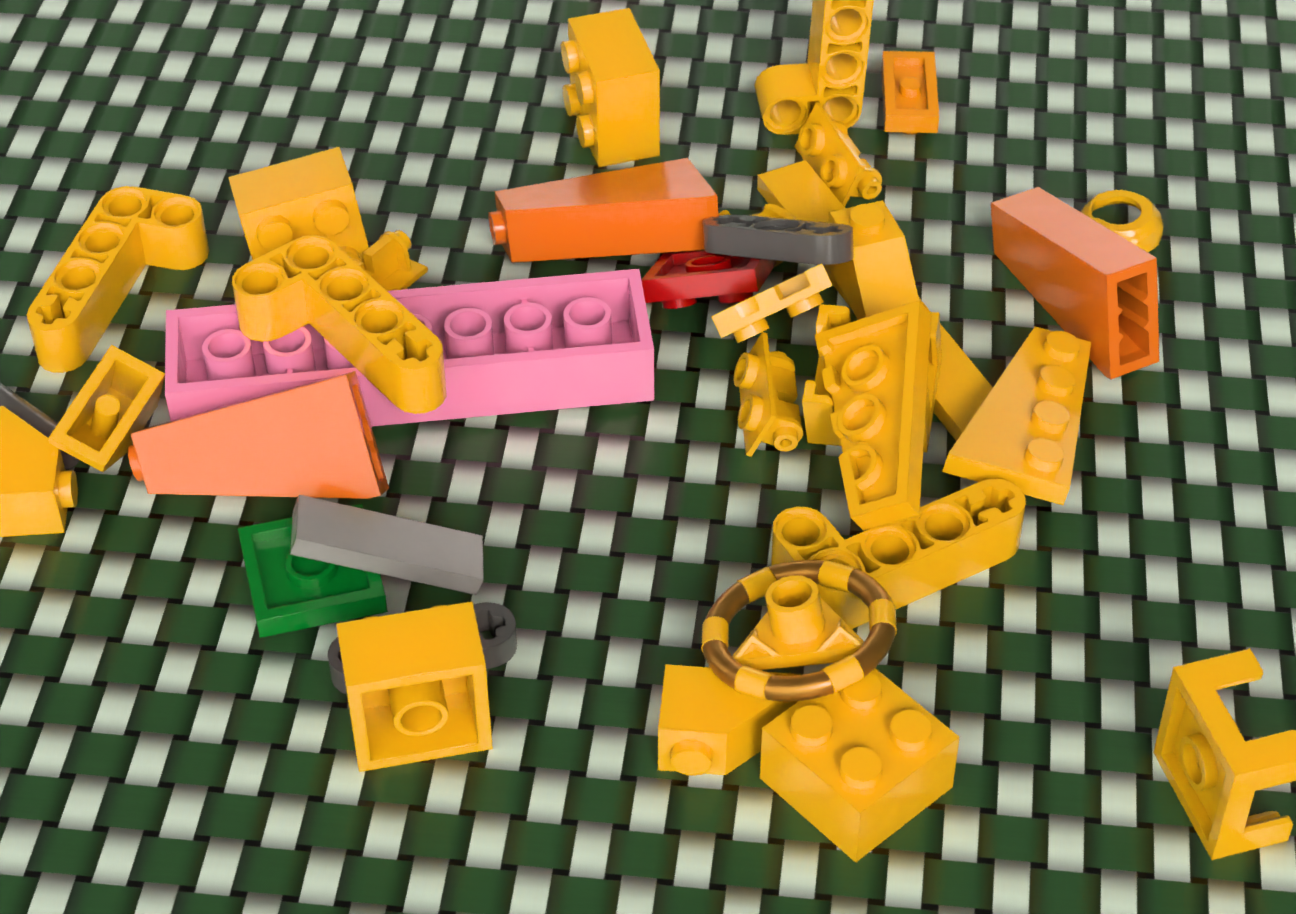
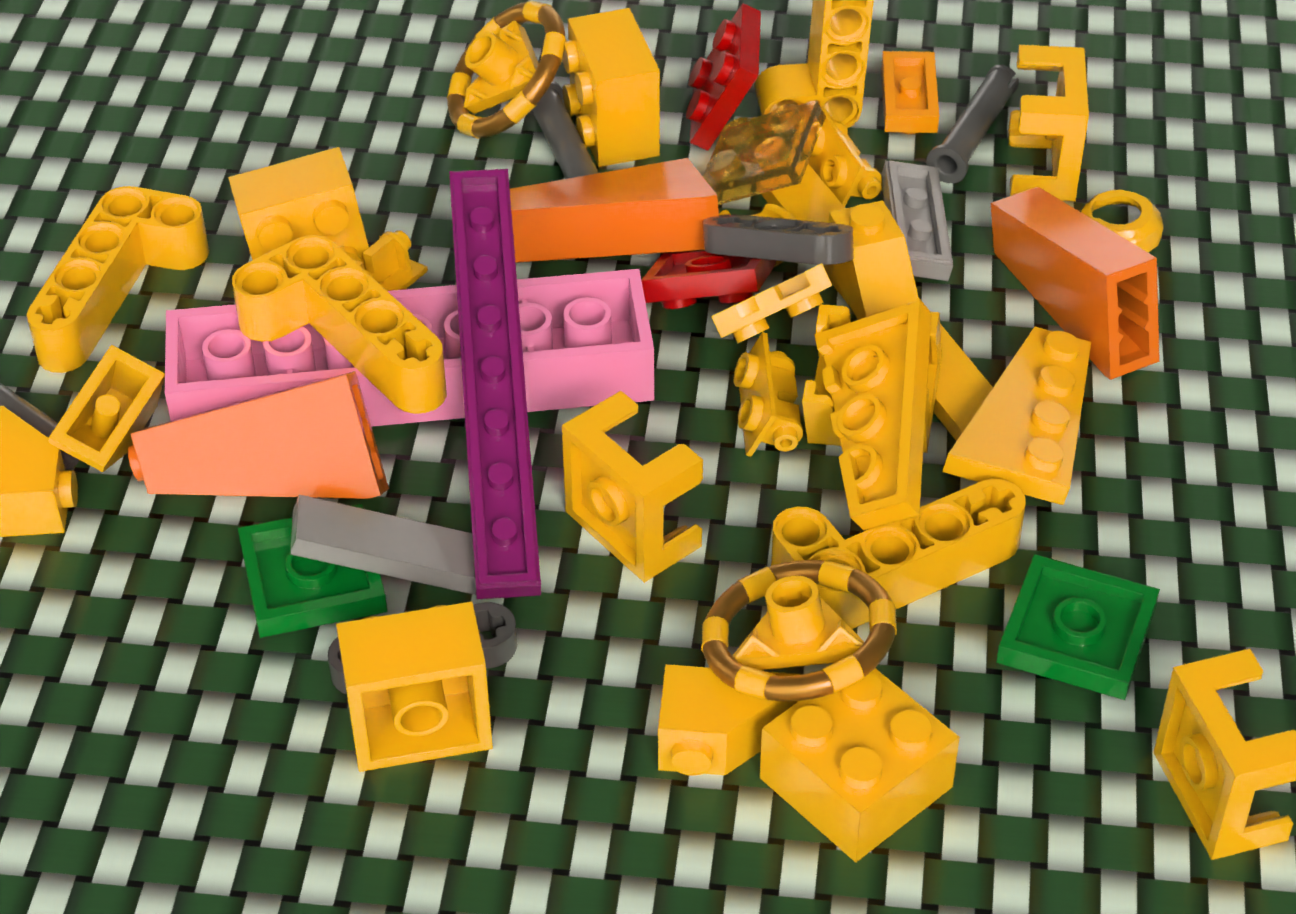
(494, 387): none -> magenta tile
(505, 70): none -> yellow piece
(562, 134): none -> dark grey pin
(620, 497): none -> yellow panel
(724, 76): none -> red plate
(764, 151): none -> clear yellow plate
(917, 206): none -> light grey tile
(972, 125): none -> dark grey pin
(1052, 121): none -> yellow panel
(1078, 626): none -> green plate

